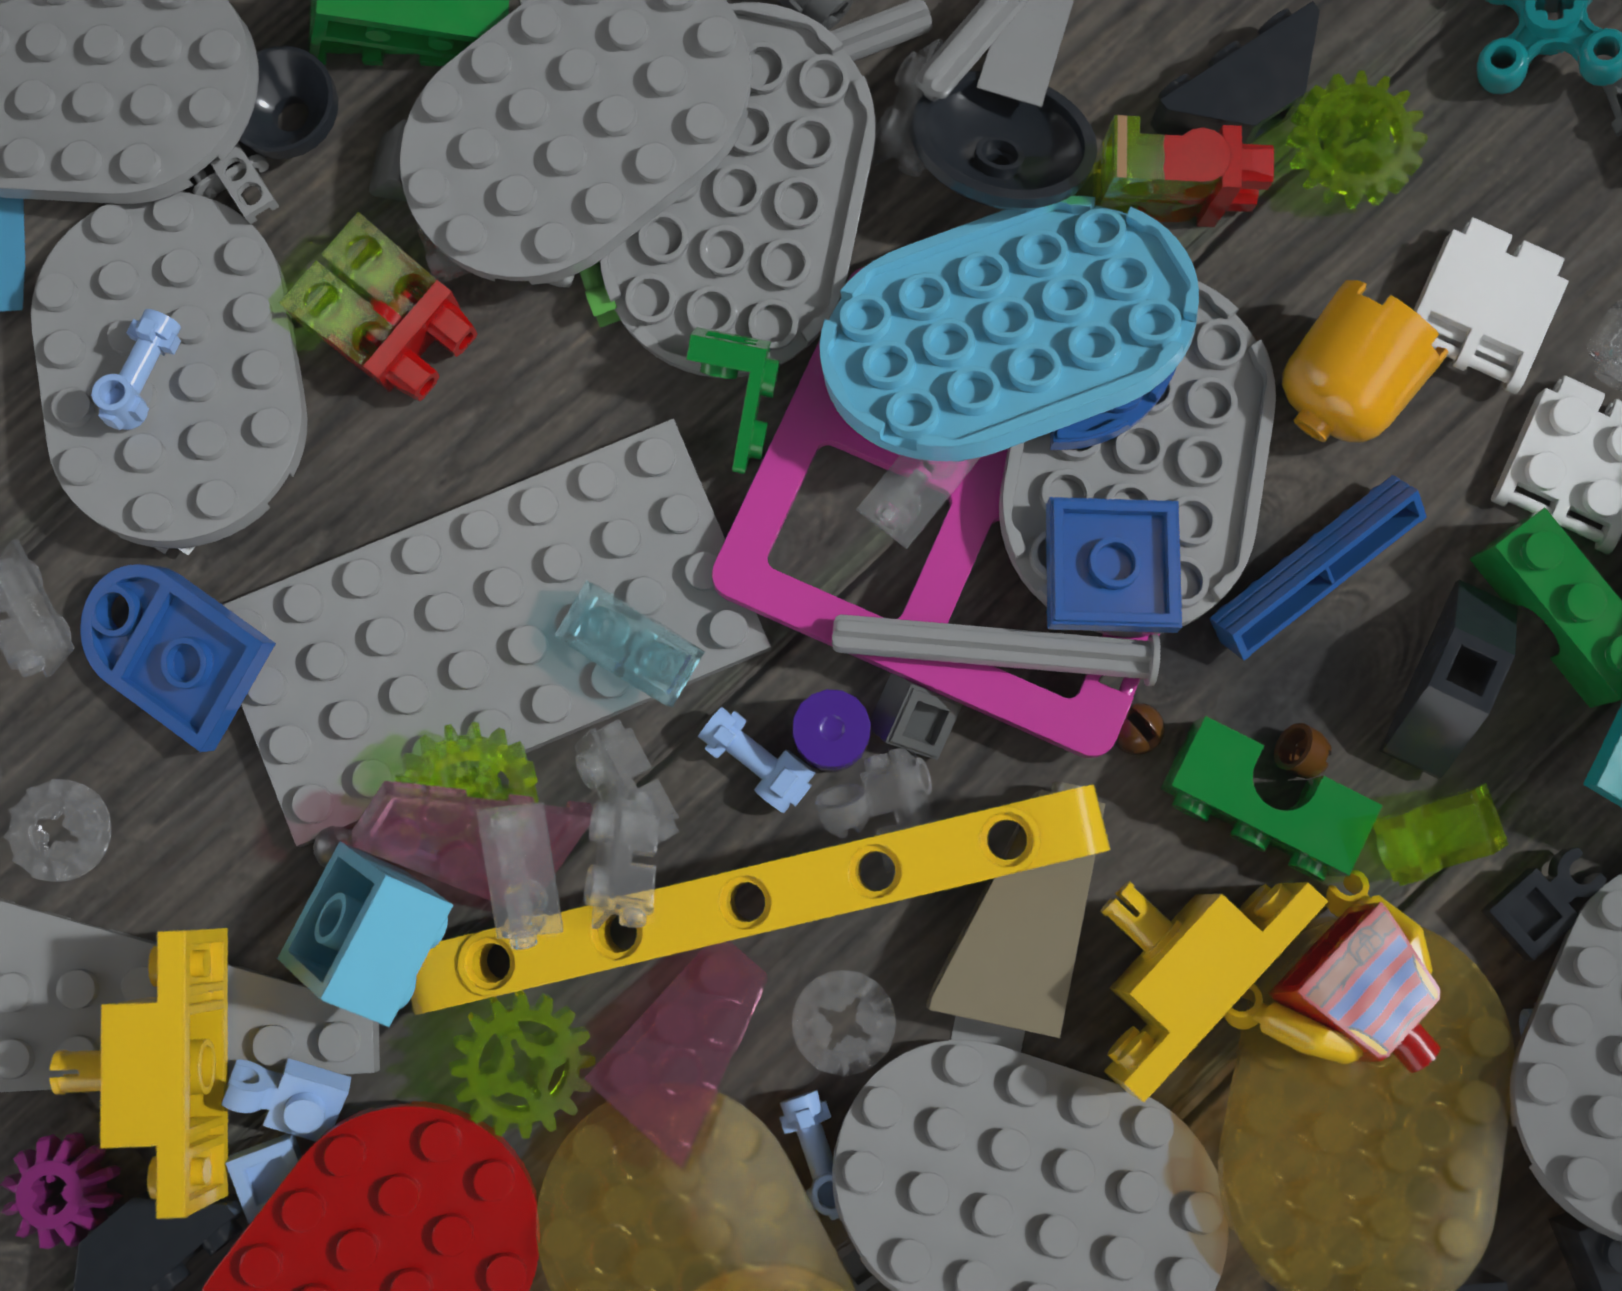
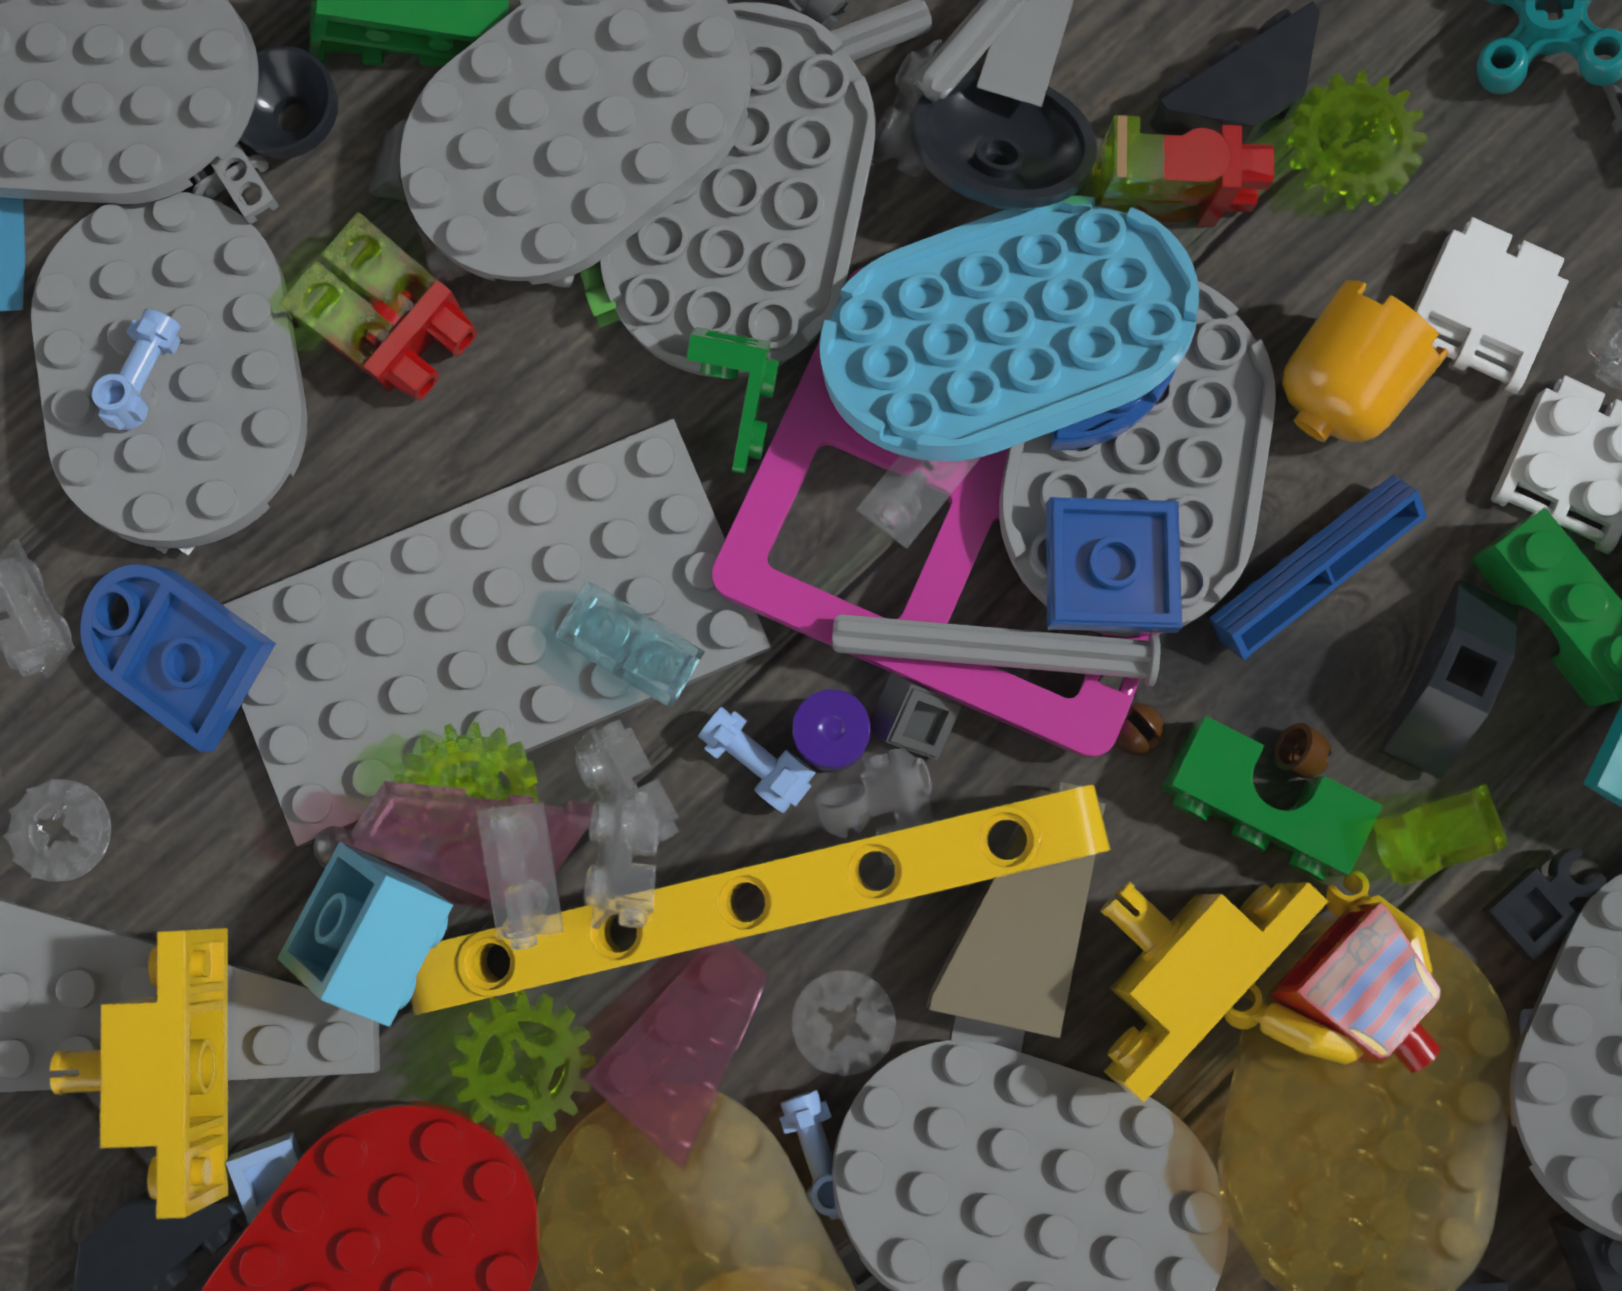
(39, 1185): magenta gear -> none
(297, 1102): light blue plate -> none

